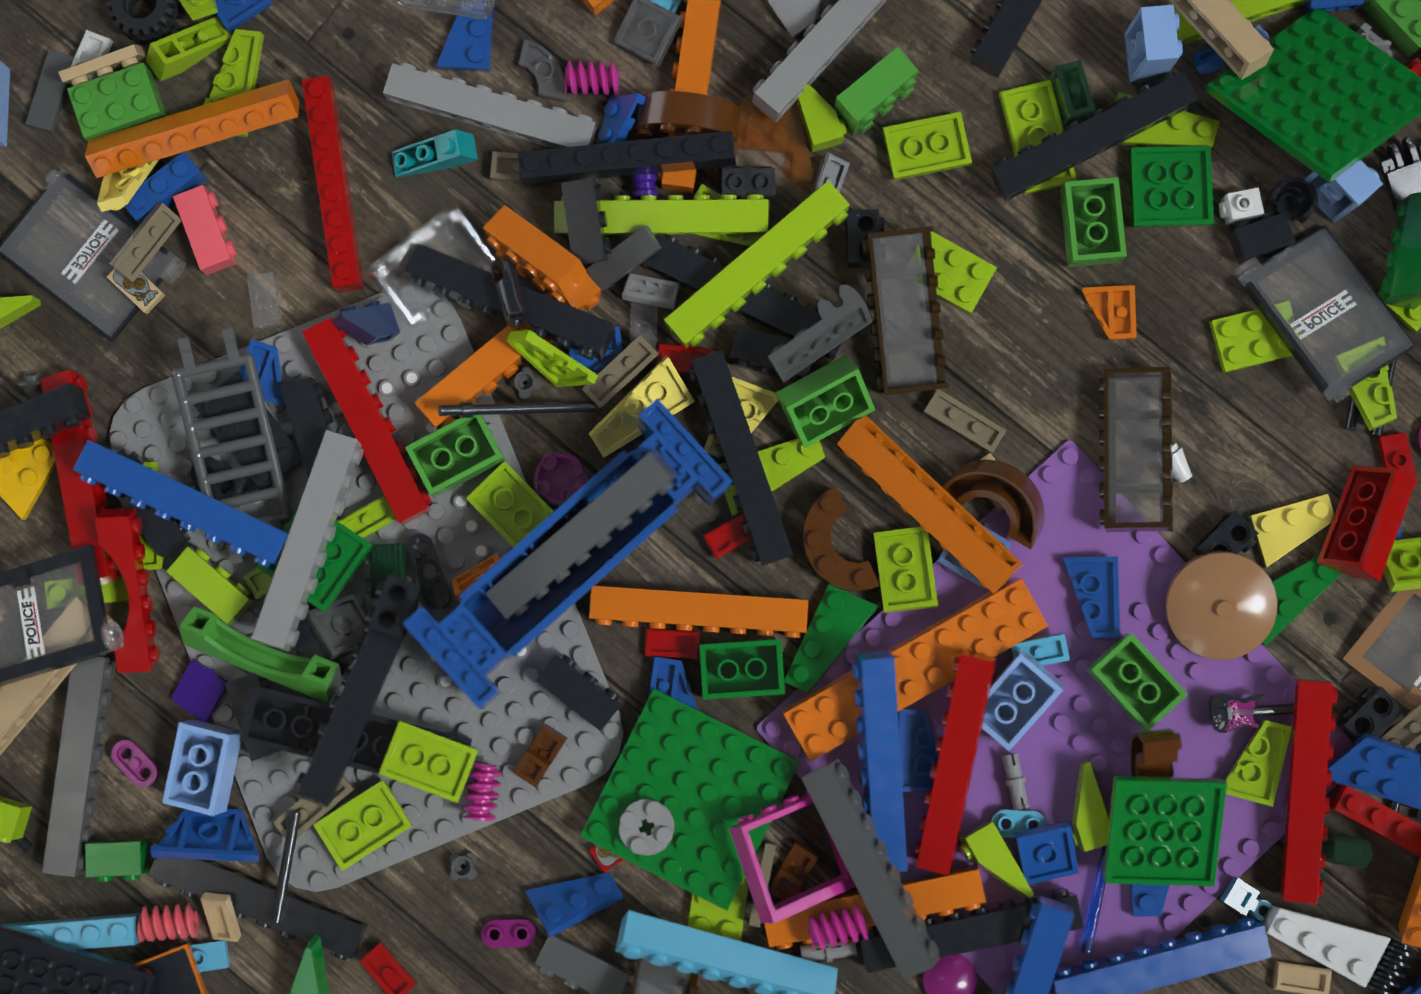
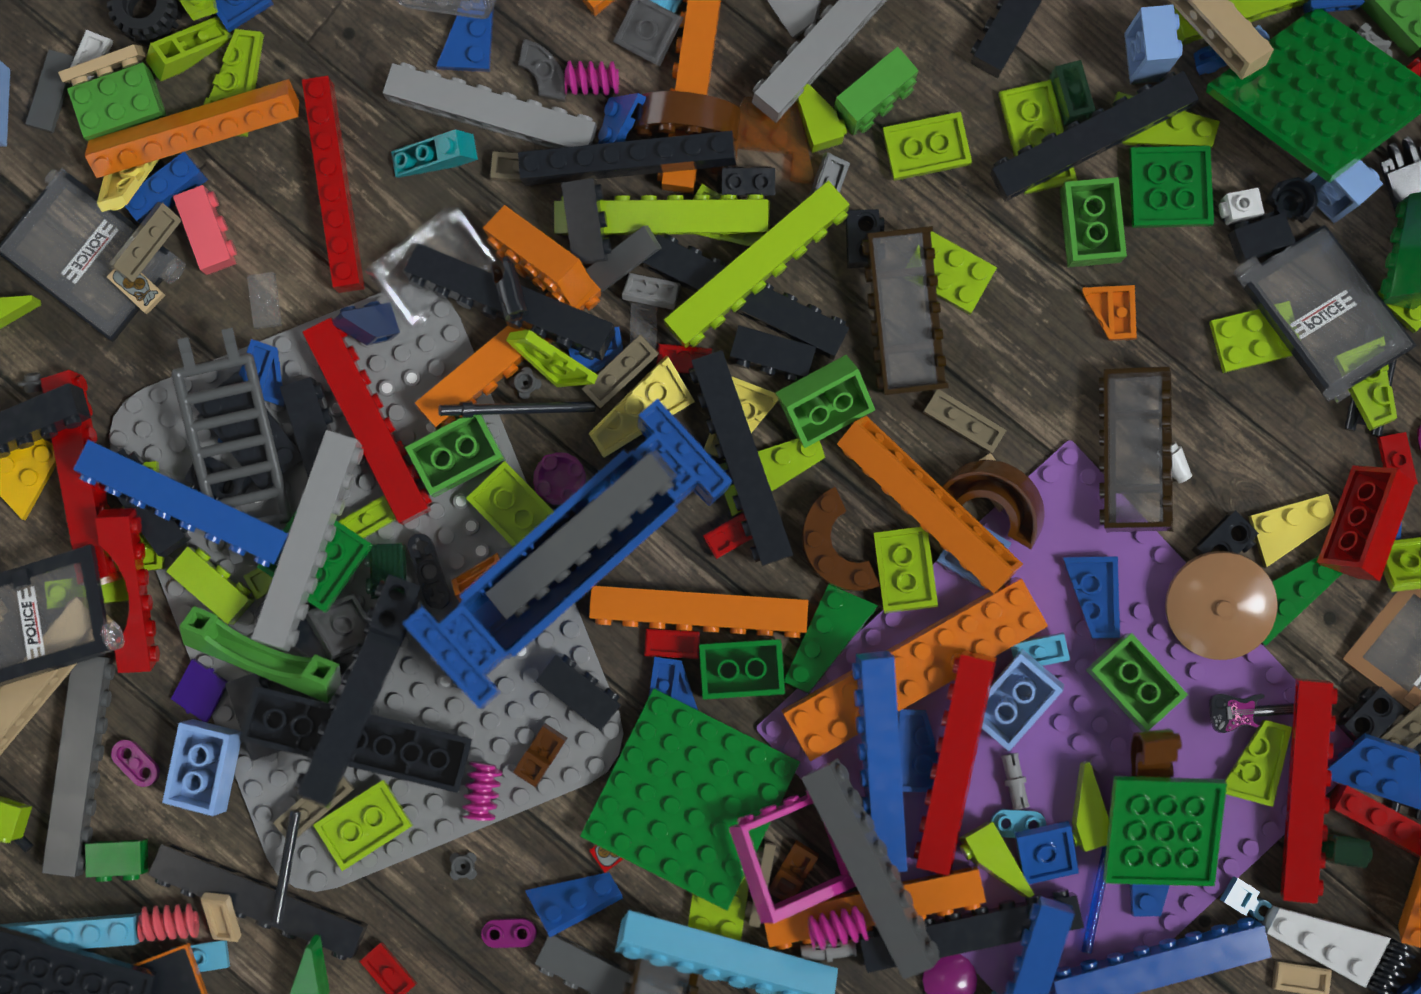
(208, 838): blue wing -> none
(428, 762): lime plate -> none
(639, 841): light grey plate -> none
(644, 185): dark purple wheel -> none
(833, 329): dark grey hinge -> none

